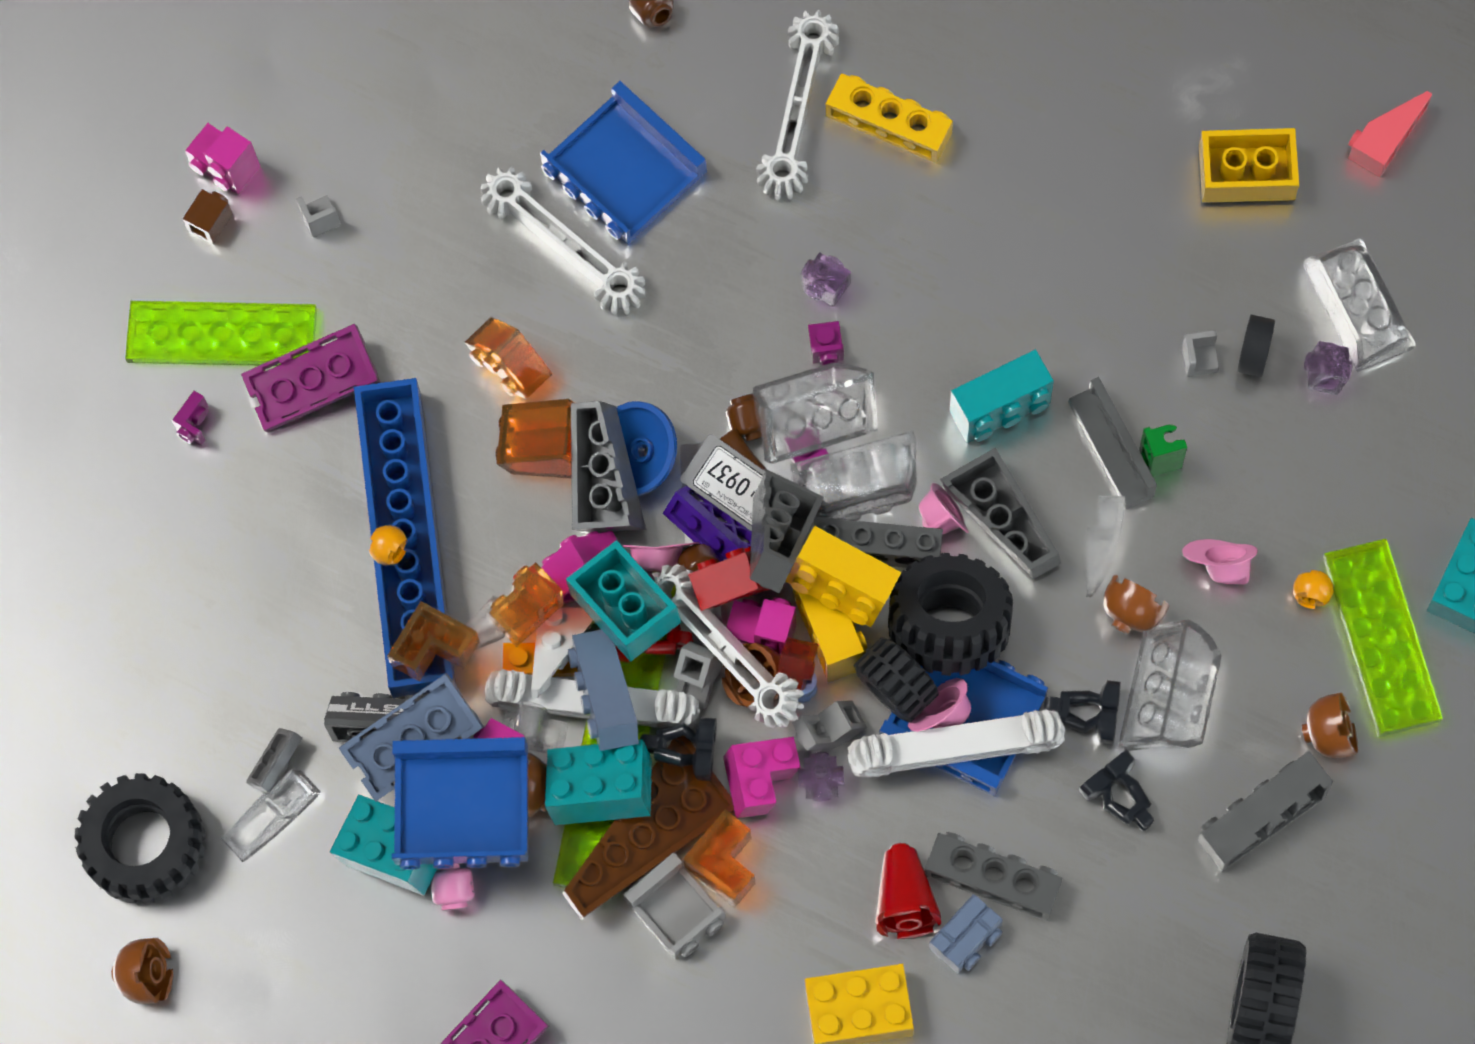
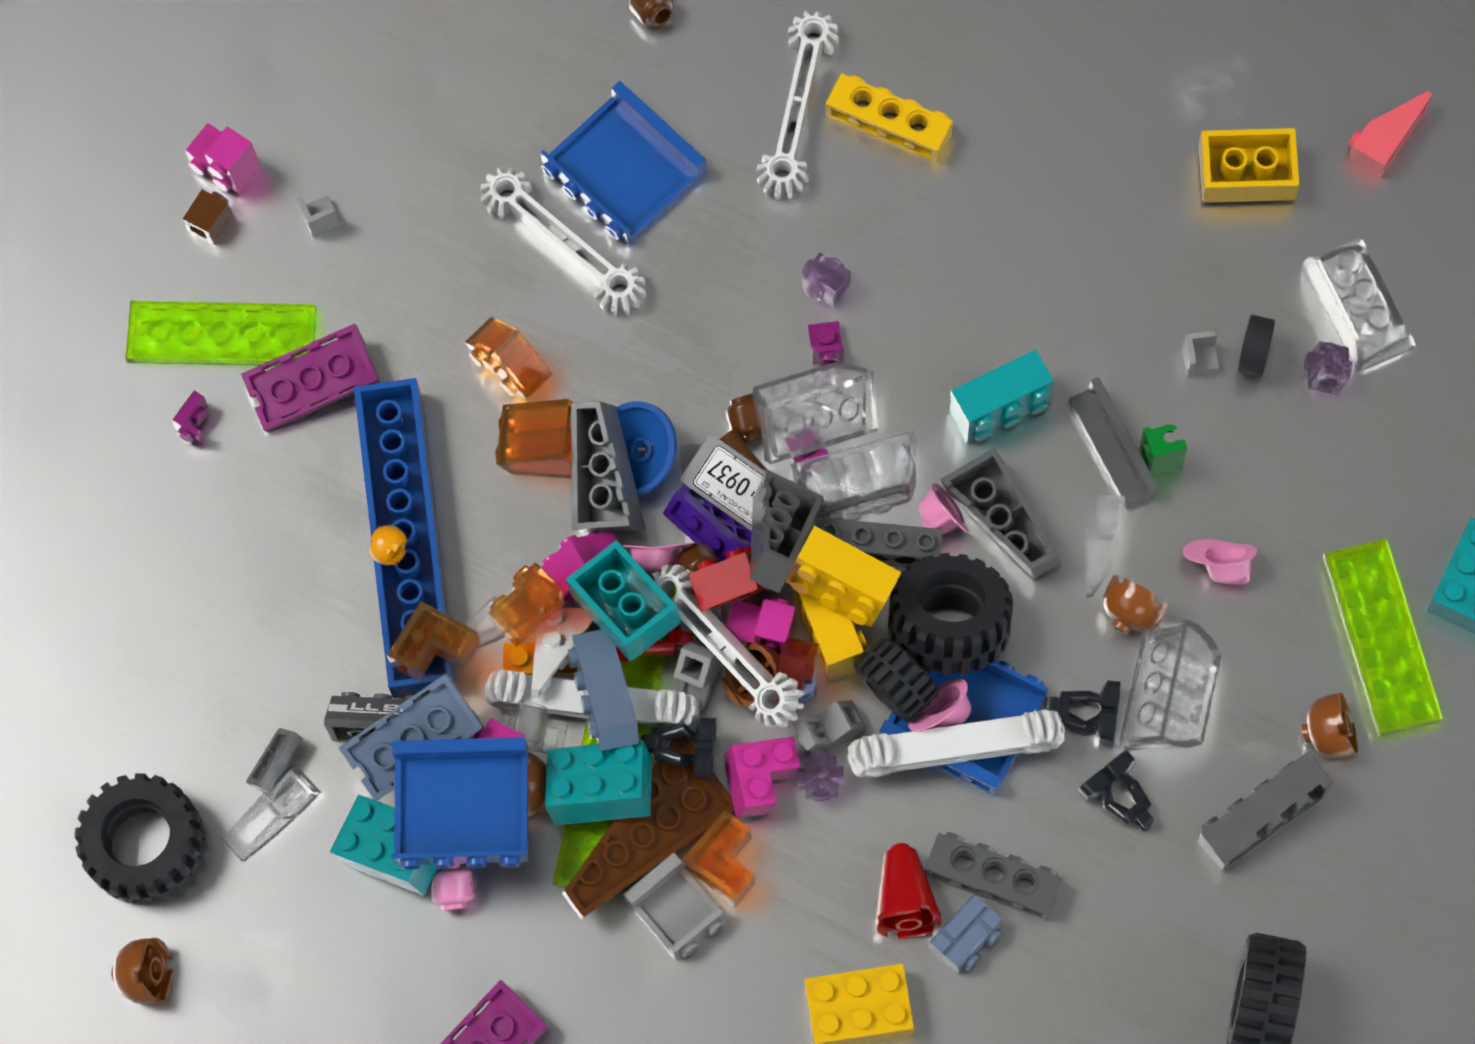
(1313, 589): light orange piece -> none

